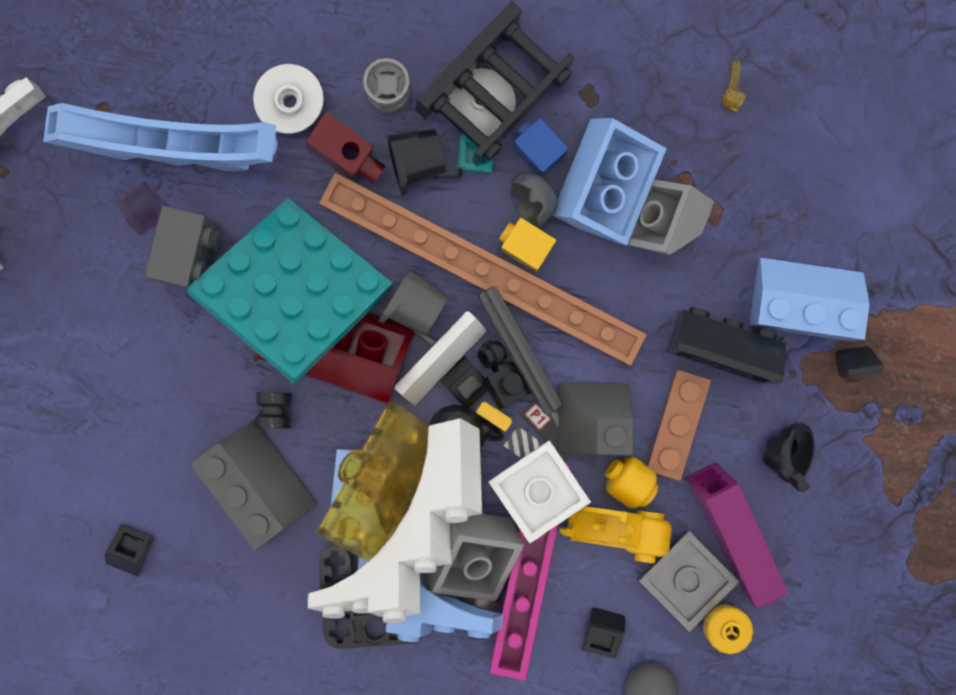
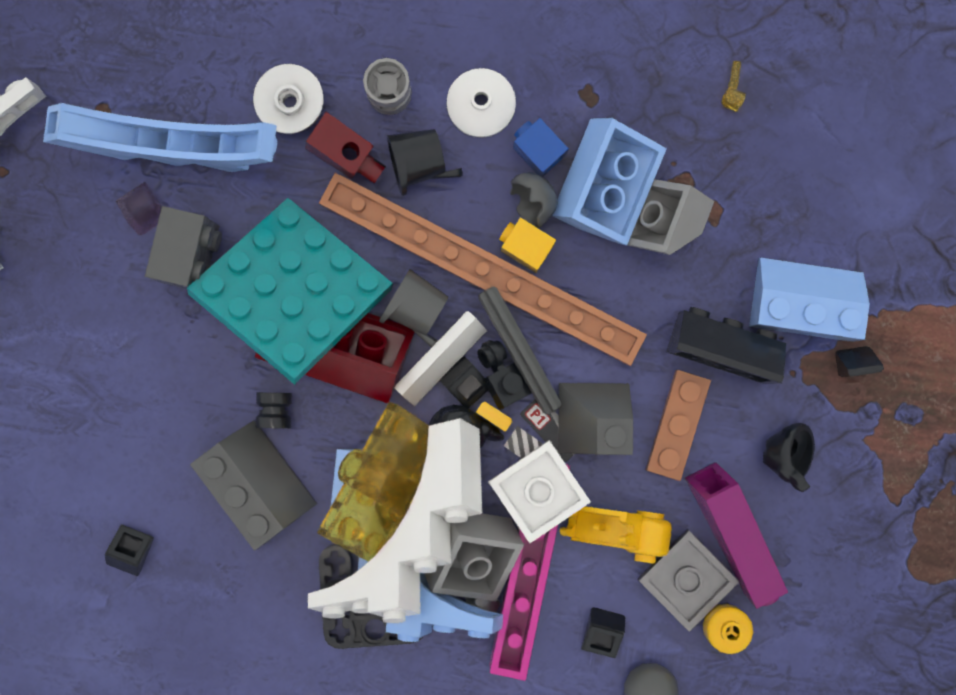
(465, 157): teal tile -> none
(483, 51): black fence -> none
(631, 482): yellow head -> none

